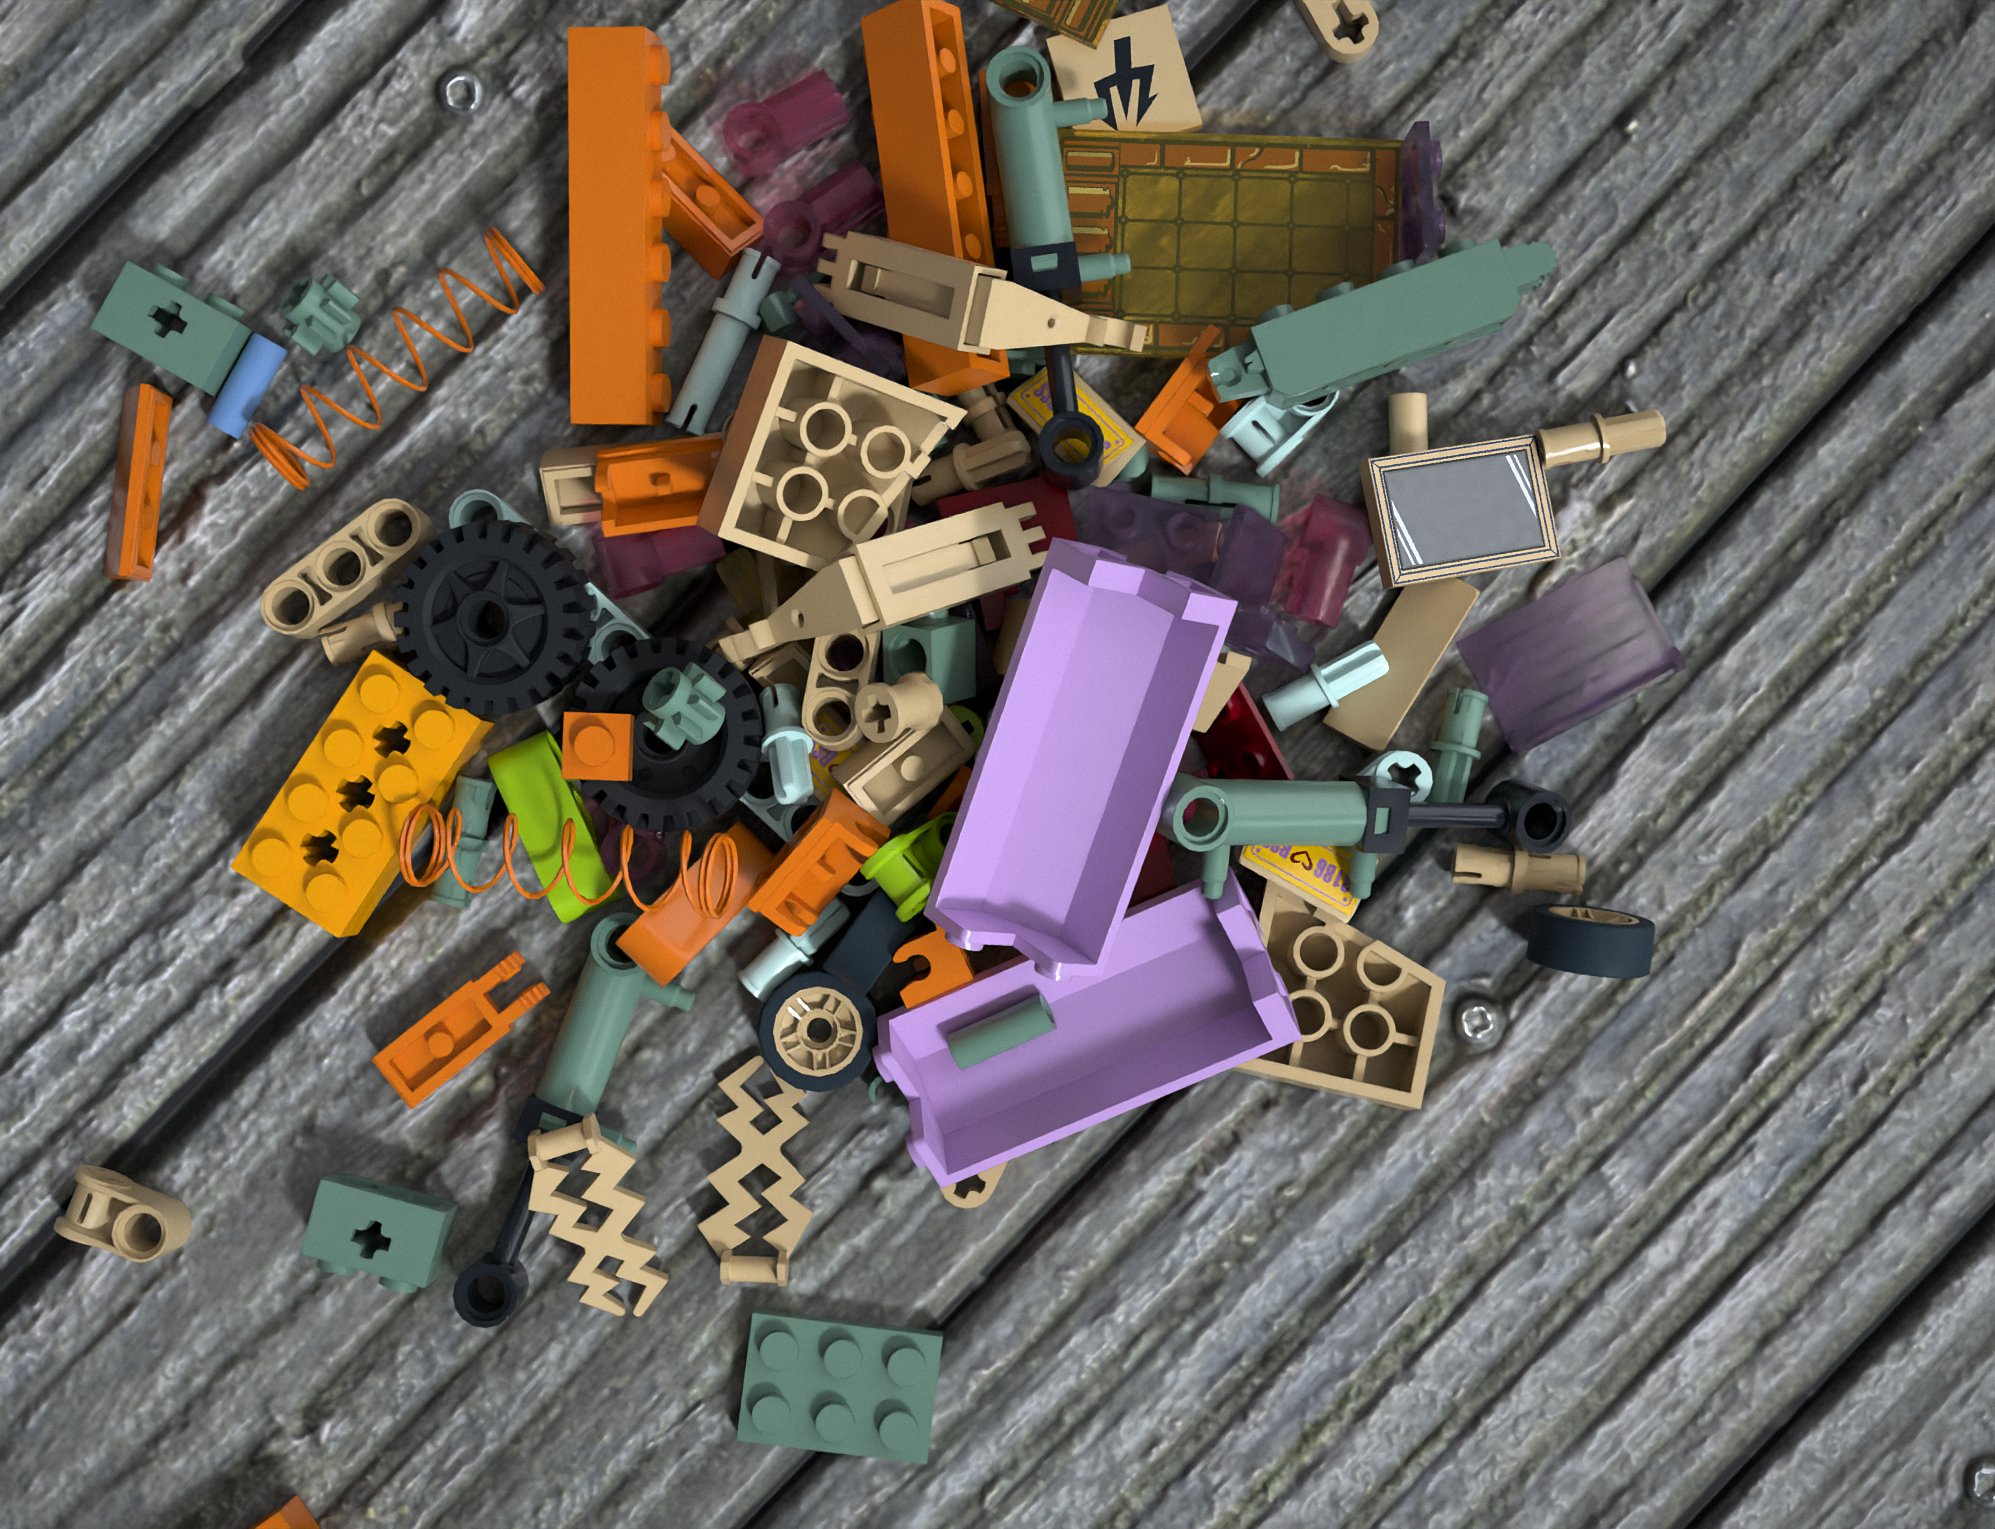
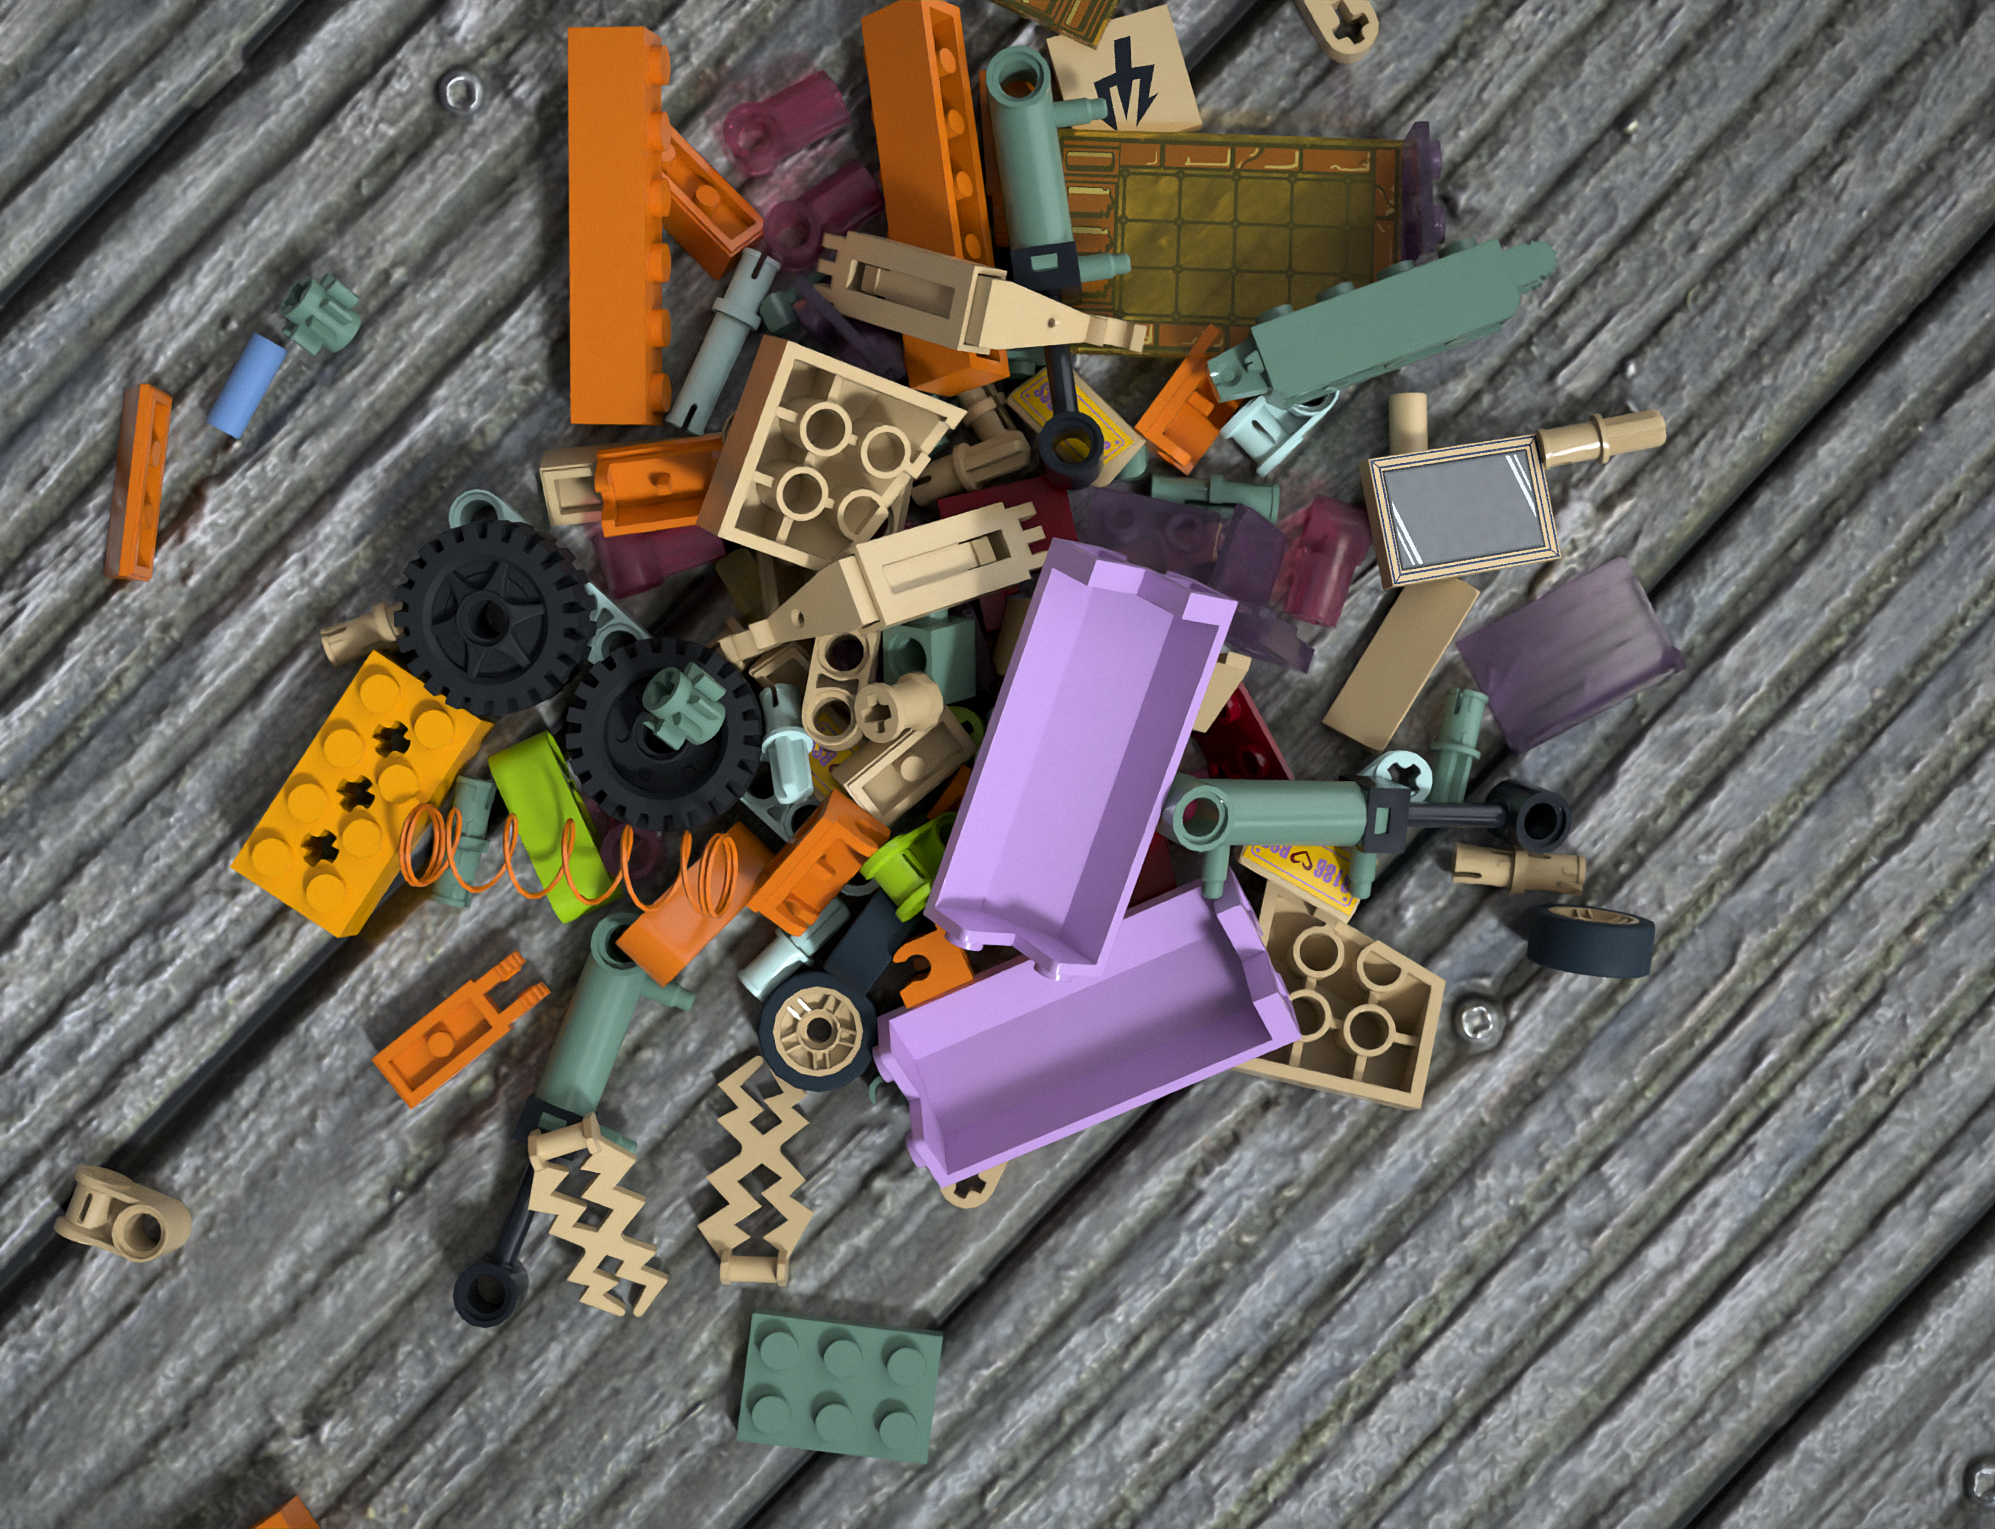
(145, 305): sand green brick -> none
(274, 446): orange piece -> none
(317, 571): tan beam -> none
(413, 1221): sand green brick -> none
(597, 746): orange plate -> none
(1001, 1031): sand green axle -> none
(1326, 684): light aqua axle -> none

